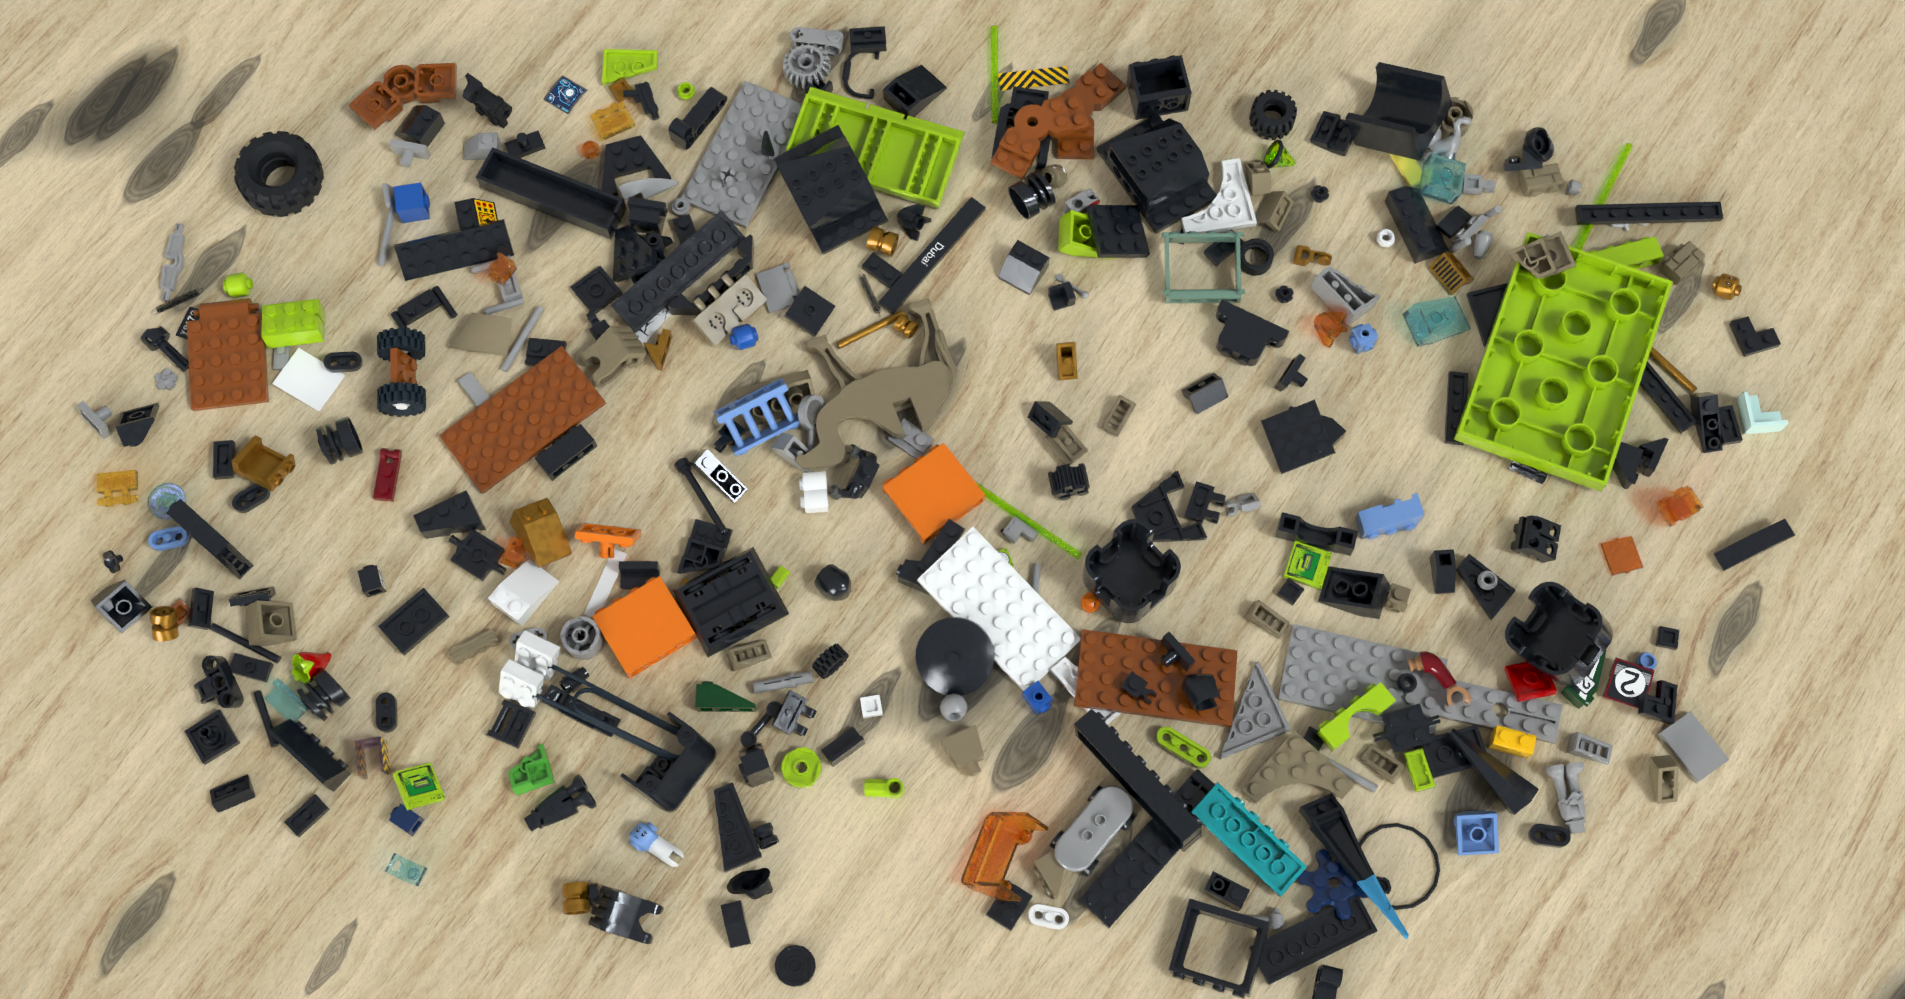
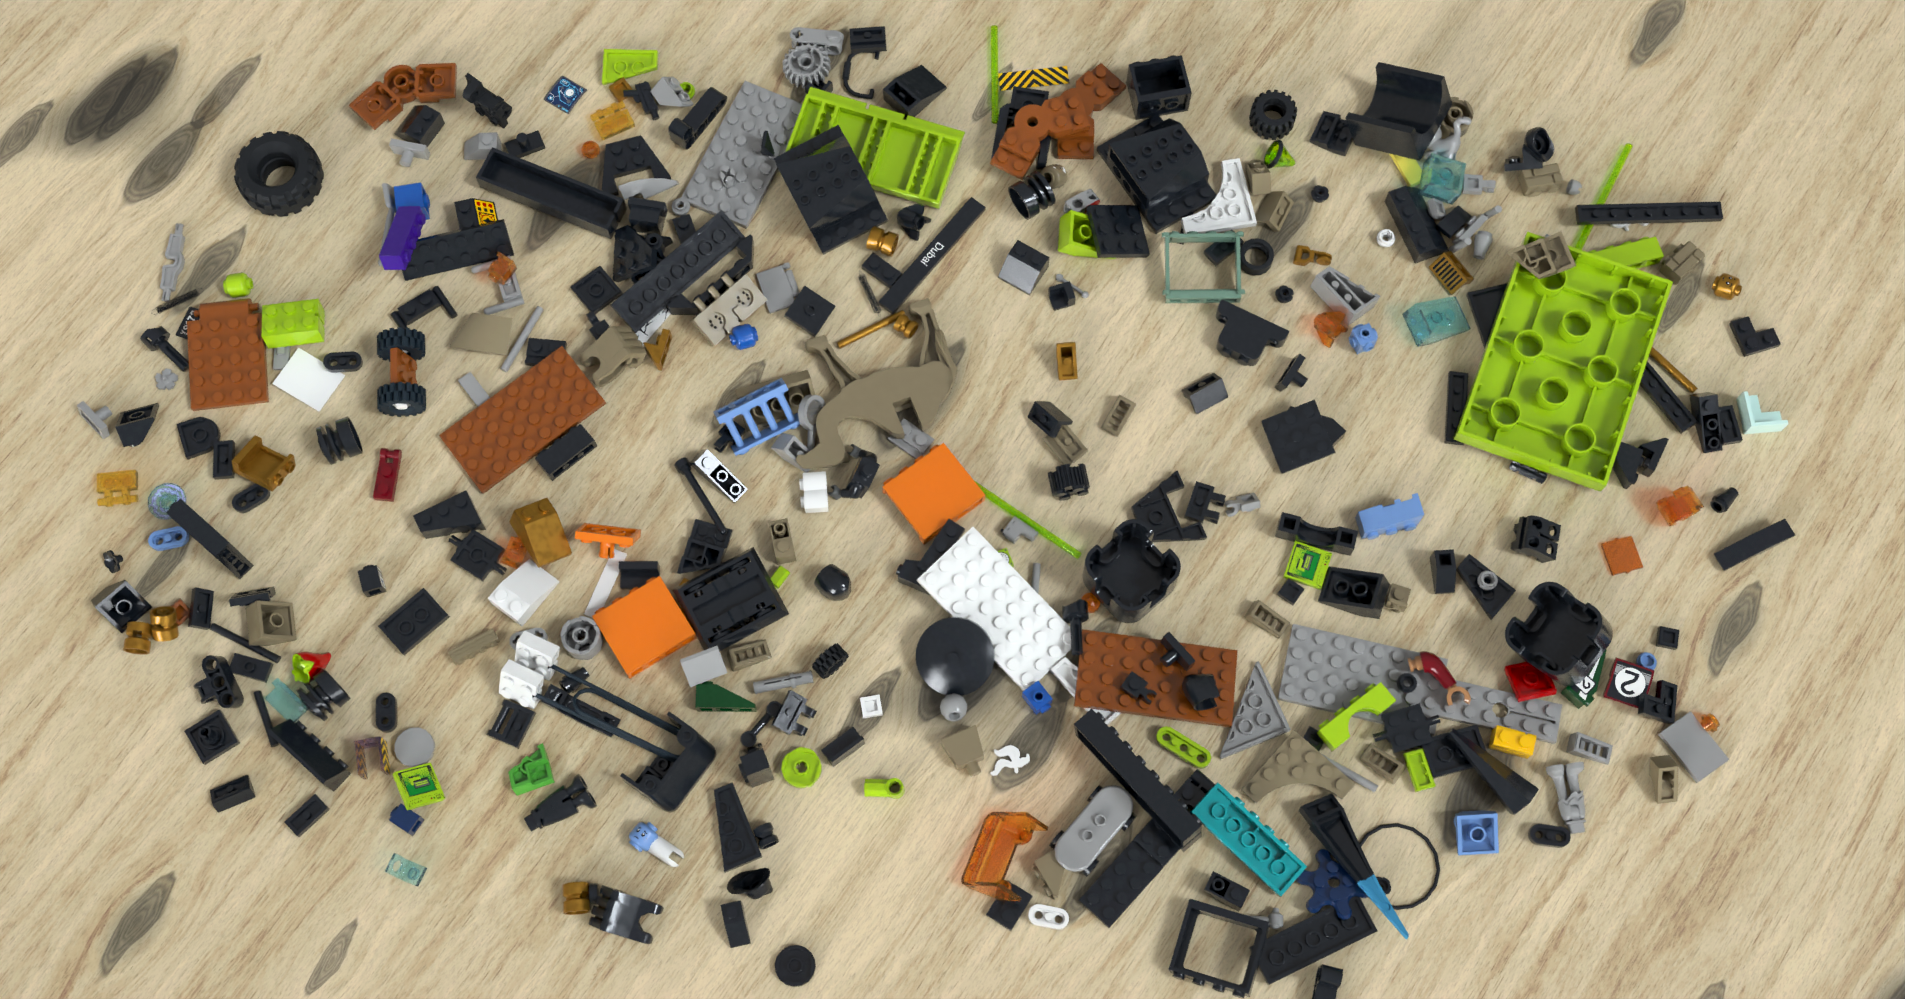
(135, 644): none -> pearl gold wheel
(198, 436): none -> black tile
(402, 238): none -> dark purple brick
(414, 747): none -> light grey tile
(670, 93): none -> light grey slope
(703, 666): none -> light grey slope
(782, 541): none -> dark tan slope
(1014, 755): none -> white piece
(1075, 615): none -> black piece
(1436, 209): none -> light grey plate
(1709, 722): none -> clear orange plate
(1723, 500): none -> black cone

